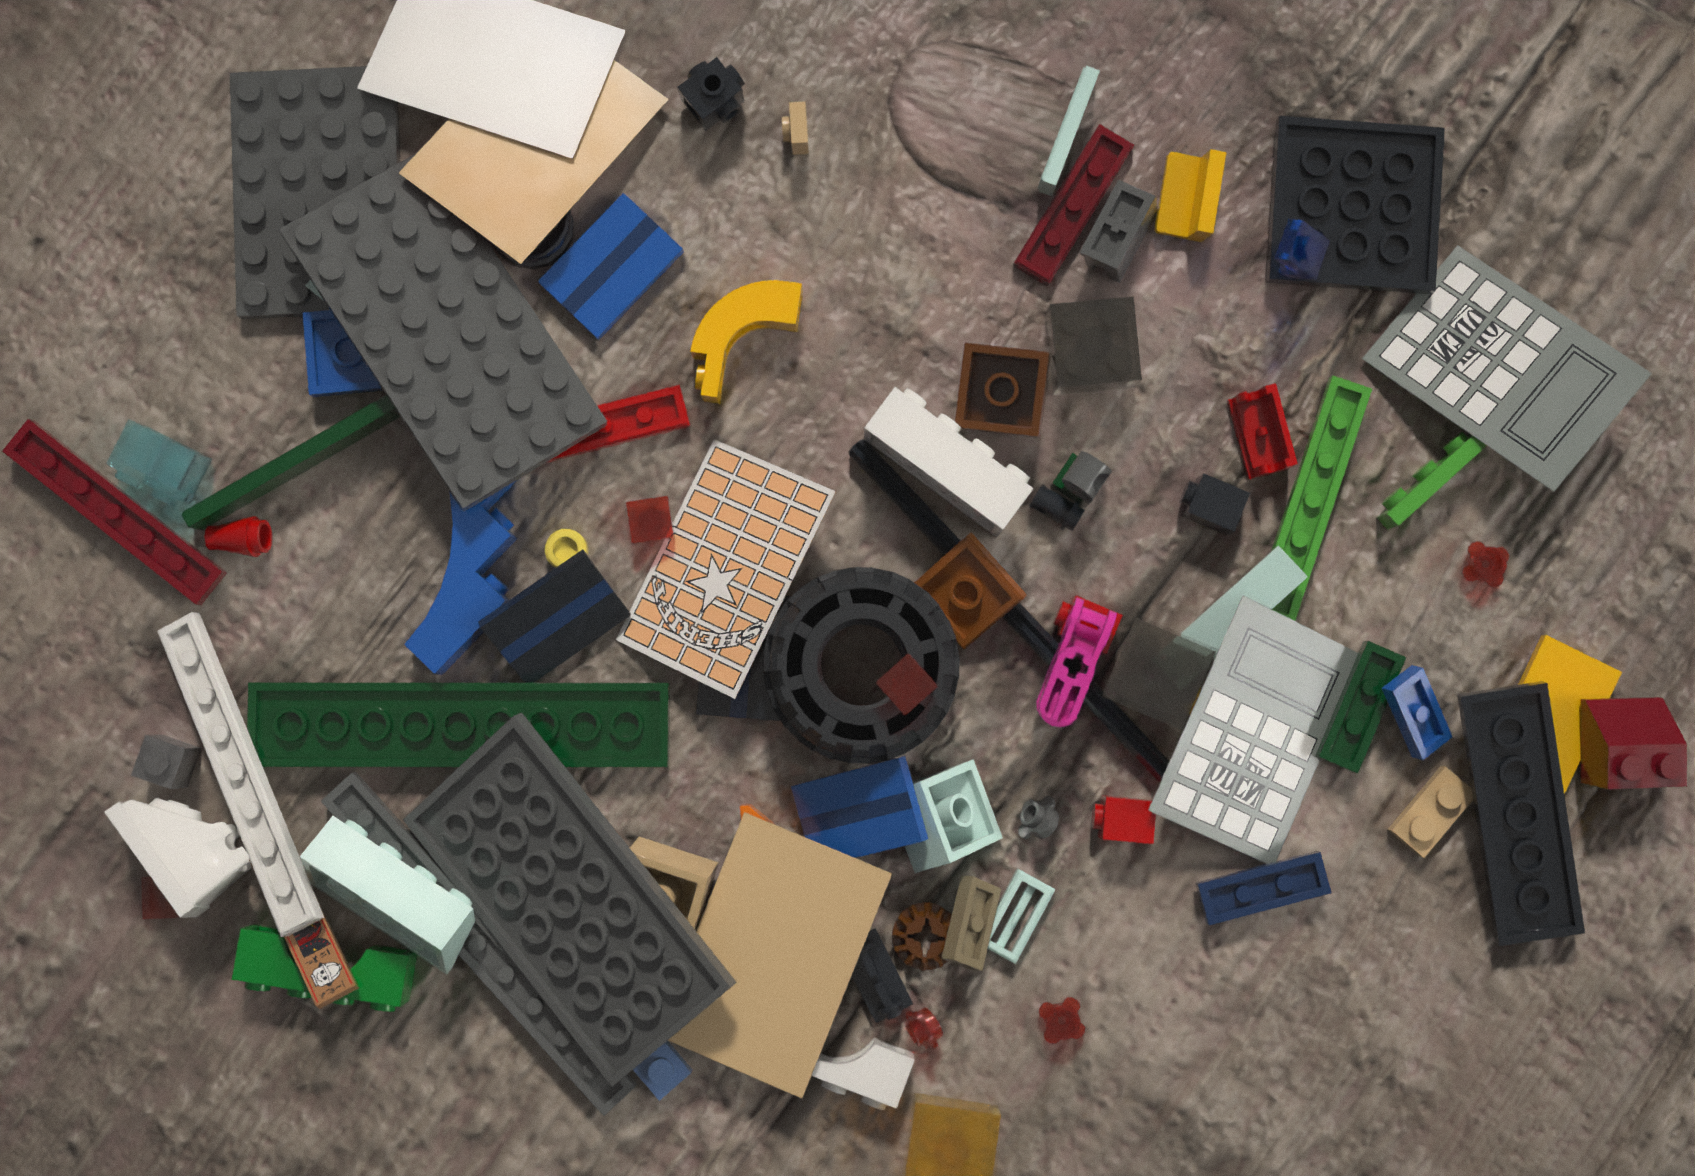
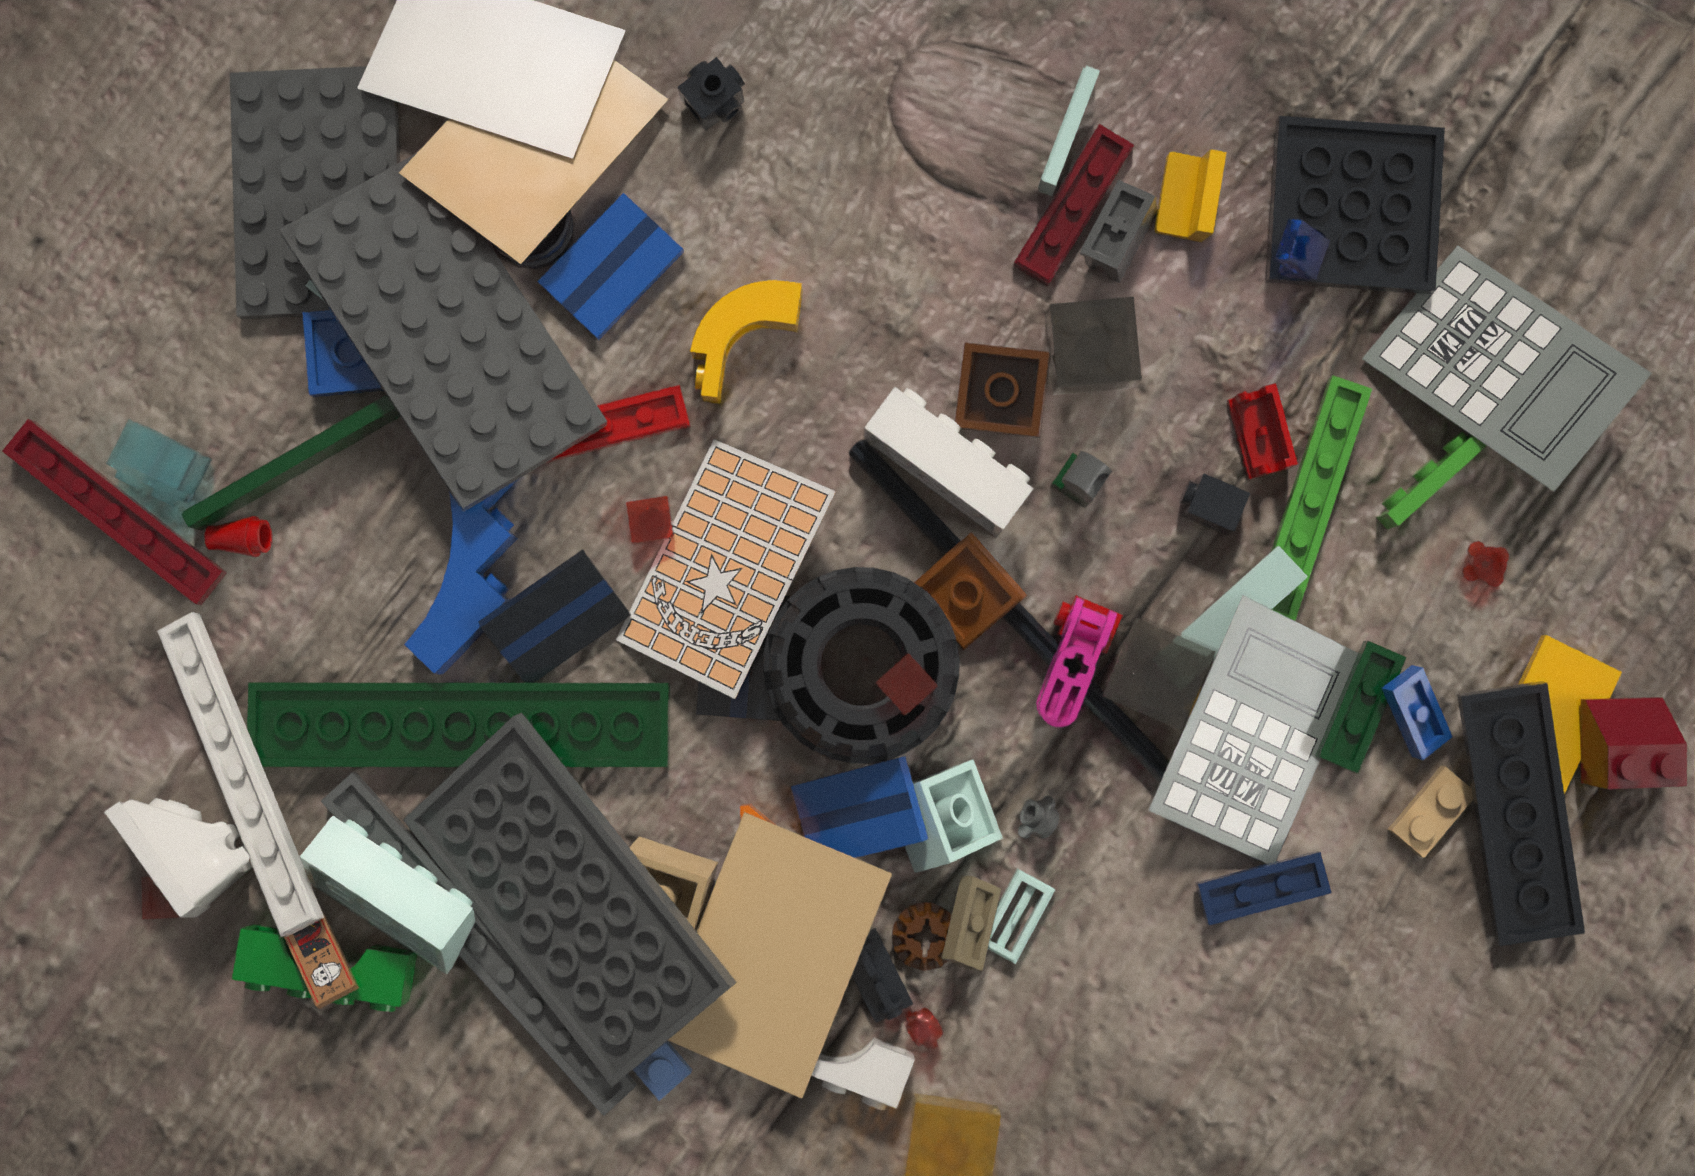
(166, 761): flat silver brick -> none
(563, 545): light yellow tile -> none
(795, 128): tan plate -> none
(1057, 508): black pin -> none
(1070, 1029): clear red plate -> none
(1124, 819): red brick -> none

